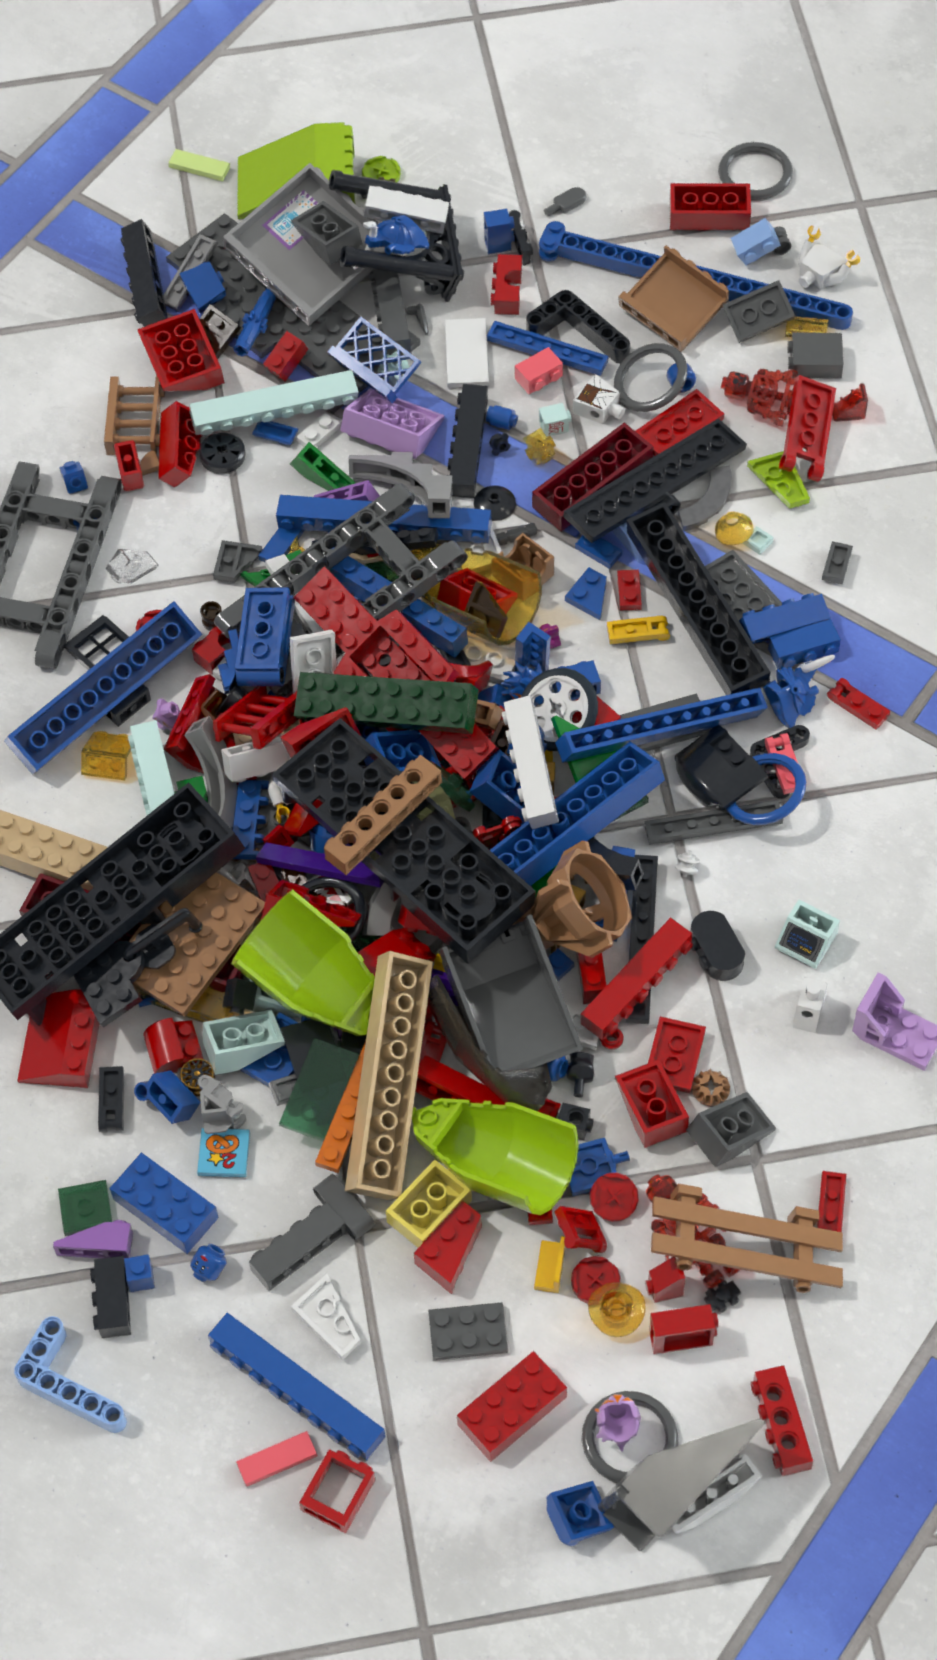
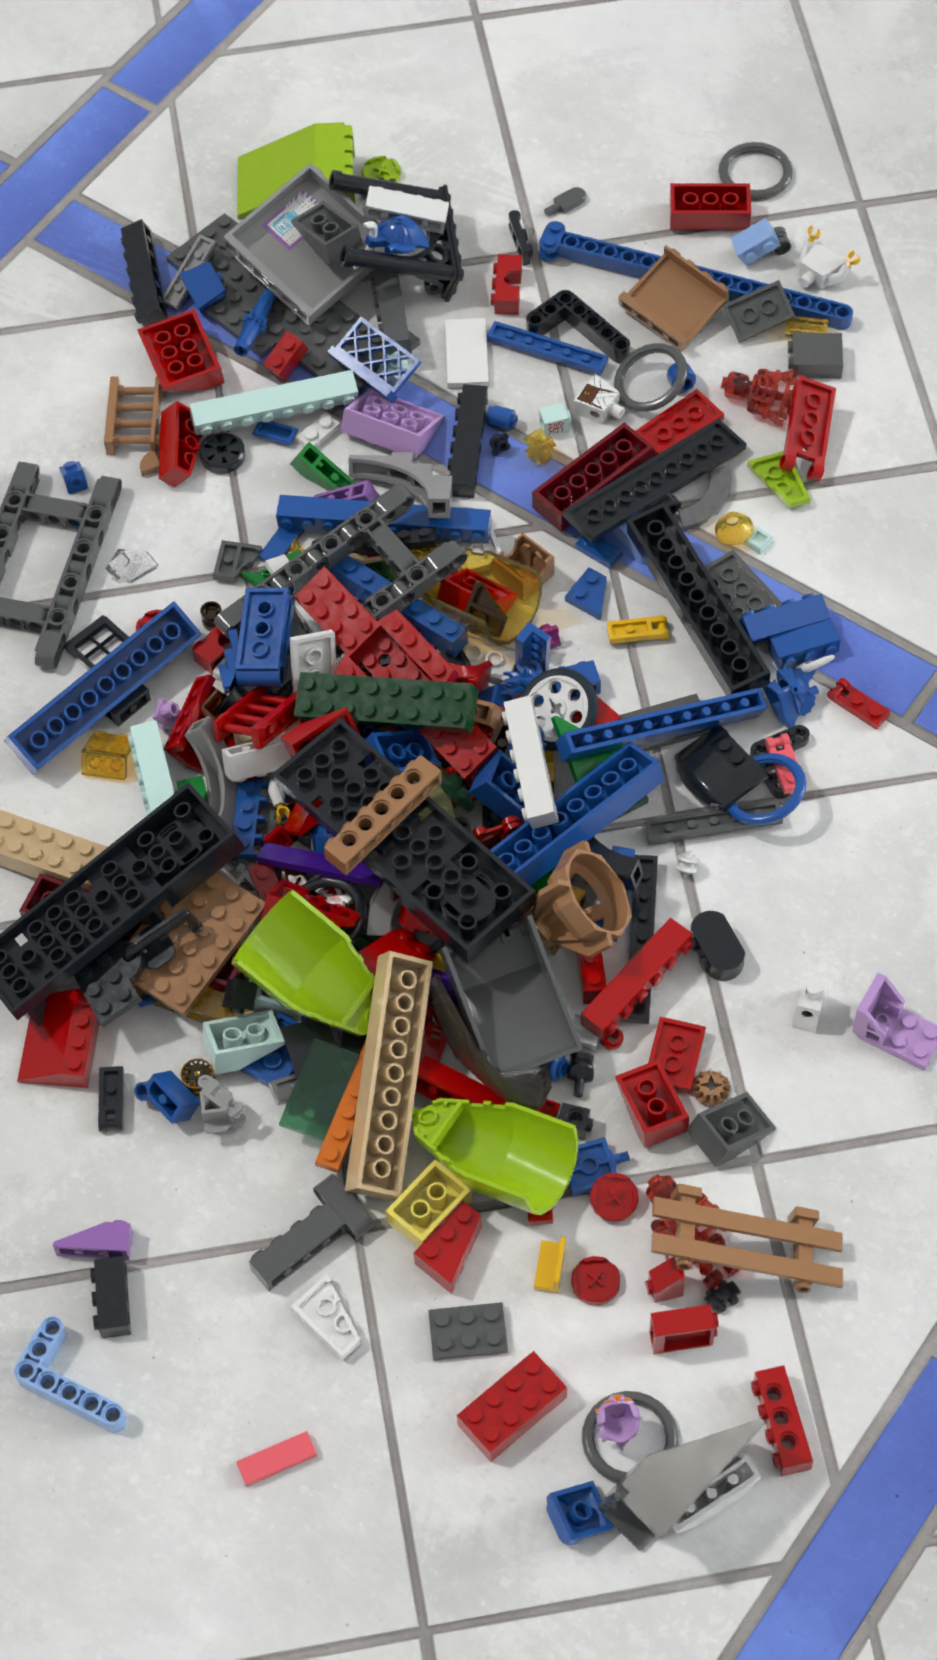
(84, 1206): clear green tile -> none
(129, 465): red brick -> none
(139, 1273): blue brick -> none
(164, 1203): blue brick -> none
(171, 1044): red brick -> none
(199, 165): yellowish green tile -> none
(208, 1262): blue head -> none
(218, 329): wing -> none
(224, 1153): medium azure tile -> none
(296, 1386): blue brick -> none
(327, 1514): red window -> none
(419, 310): dark grey bar -> none
(498, 231): blue brick -> none
(501, 507): black dish -> none
(512, 534): dark grey axle -> none
(538, 370): coral brick -> none
(560, 964): blue plate -> none
(580, 1222): red plate -> none
(616, 1308): clear yellow hat -> none
(629, 590): red plate -> none
(807, 934): light aqua slope -> none
(831, 1201): red tile -> none
(837, 562): dark grey plate -> none
(852, 405): clear red slope -> none

